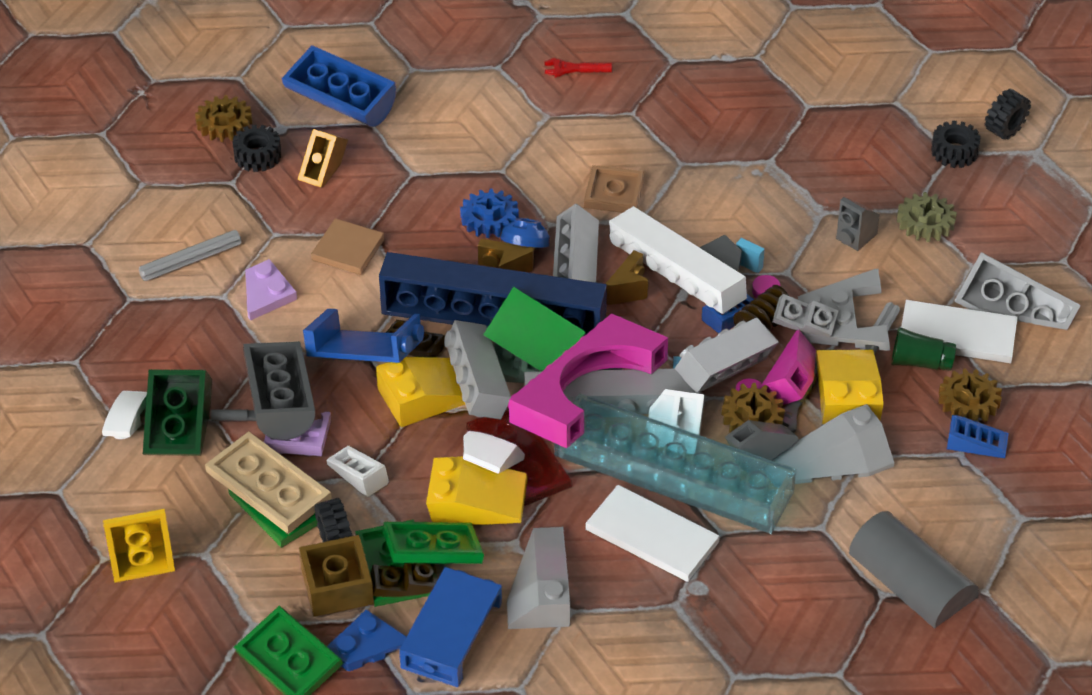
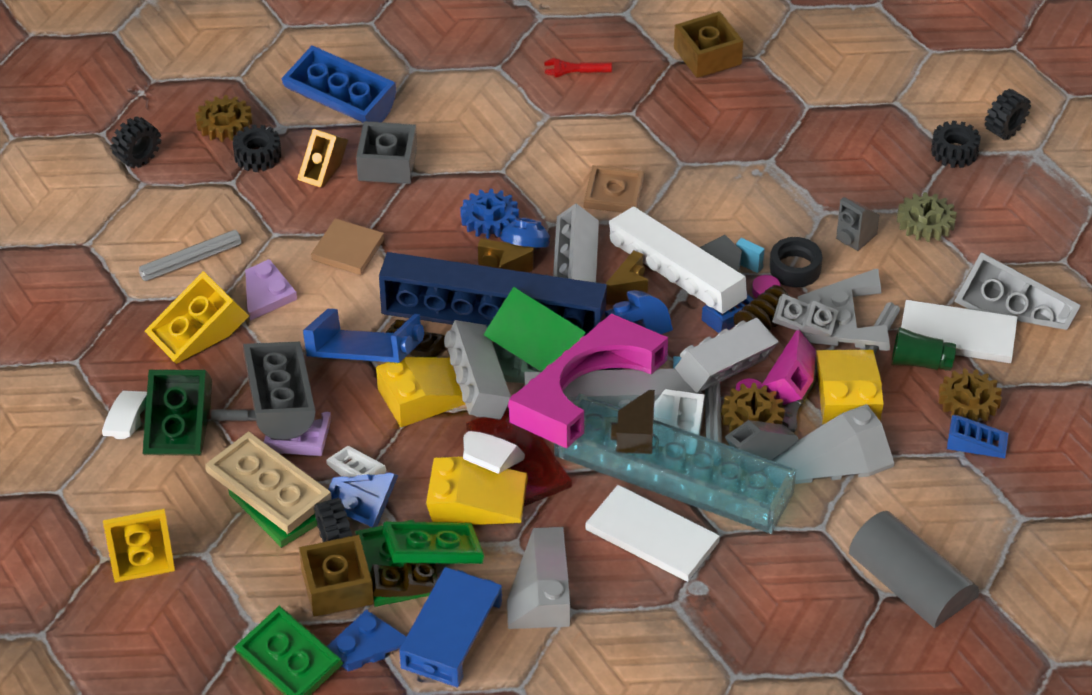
(136, 142): none -> black tyre
(196, 320): none -> yellow slope
(364, 495): none -> wing
(386, 152): none -> dark grey brick
(635, 425): none -> dark brown slope
(643, 311): none -> blue brick
(708, 44): none -> pearl gold brick
(713, 413): none -> light grey axle
(801, 248): none -> black tyre

